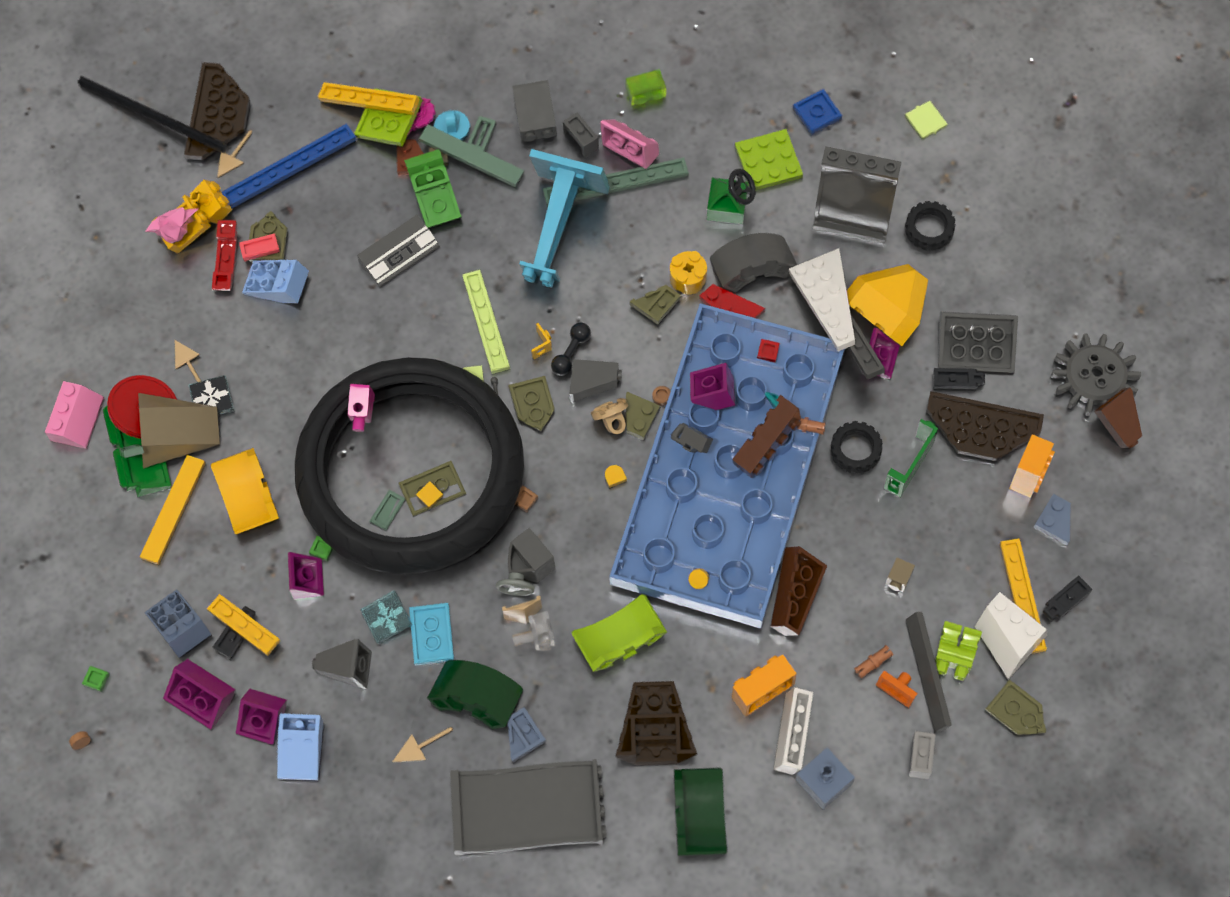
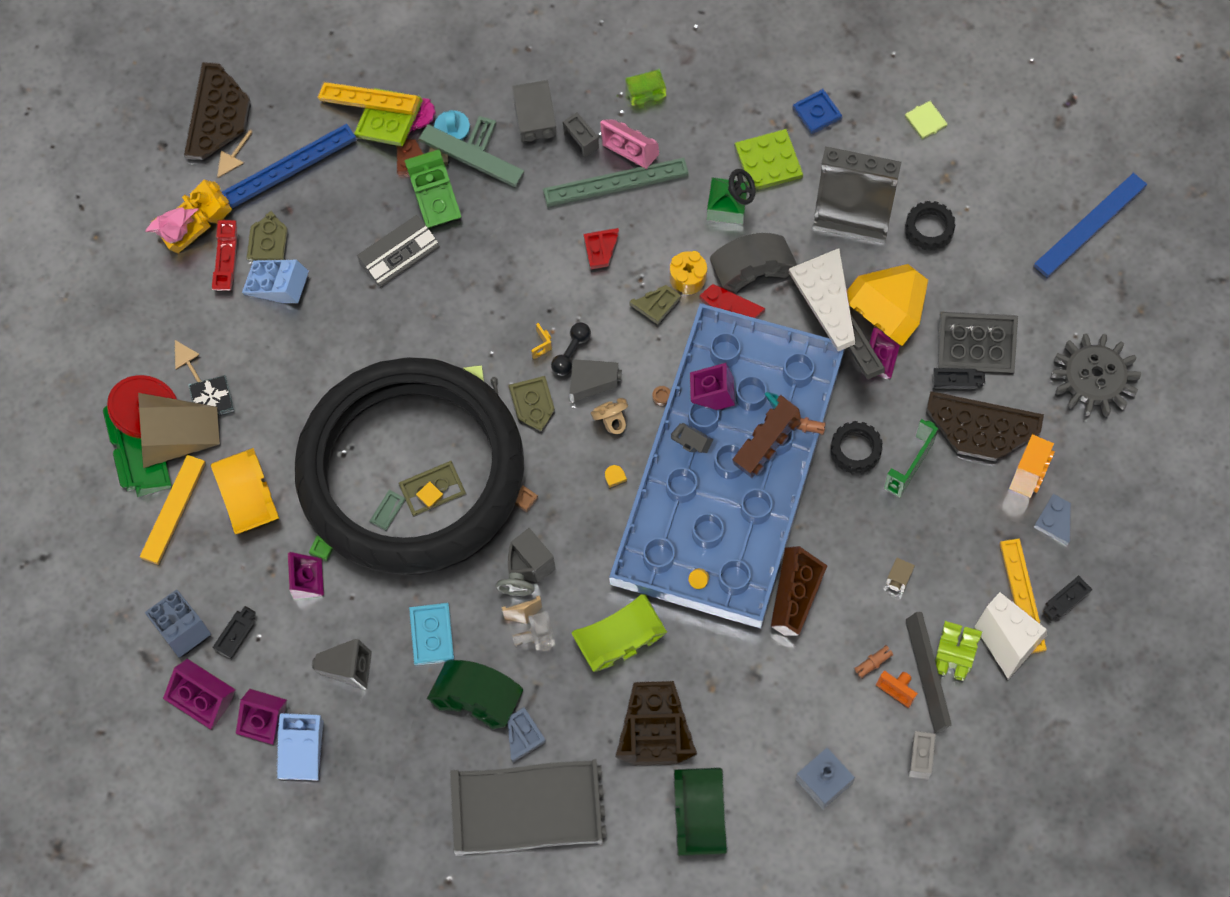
(74, 415): bright pink slope -> none
(79, 740): medium nougat tile -> none
(95, 678): bright green tile -> none
(132, 450): sand green tile -> none
(152, 114): black axle -> none
(243, 624): yellow tile -> none
(259, 247): coral tile -> none
(360, 398): dark pink torso -> none
(386, 617): clear light blue tile -> none
(411, 750): tan piece -> none
(486, 321): yellowish green tile -> none
(567, 178): medium azure piece -> none
(600, 247): none -> red wing
(640, 415): olive wing -> none
(763, 684): light orange brick -> none
(768, 350): red plate -> none
(793, 731): white brick -> none
(1017, 710): olive tile -> none
(1090, 225): none -> blue tile
(1121, 418): reddish brown slope -> none

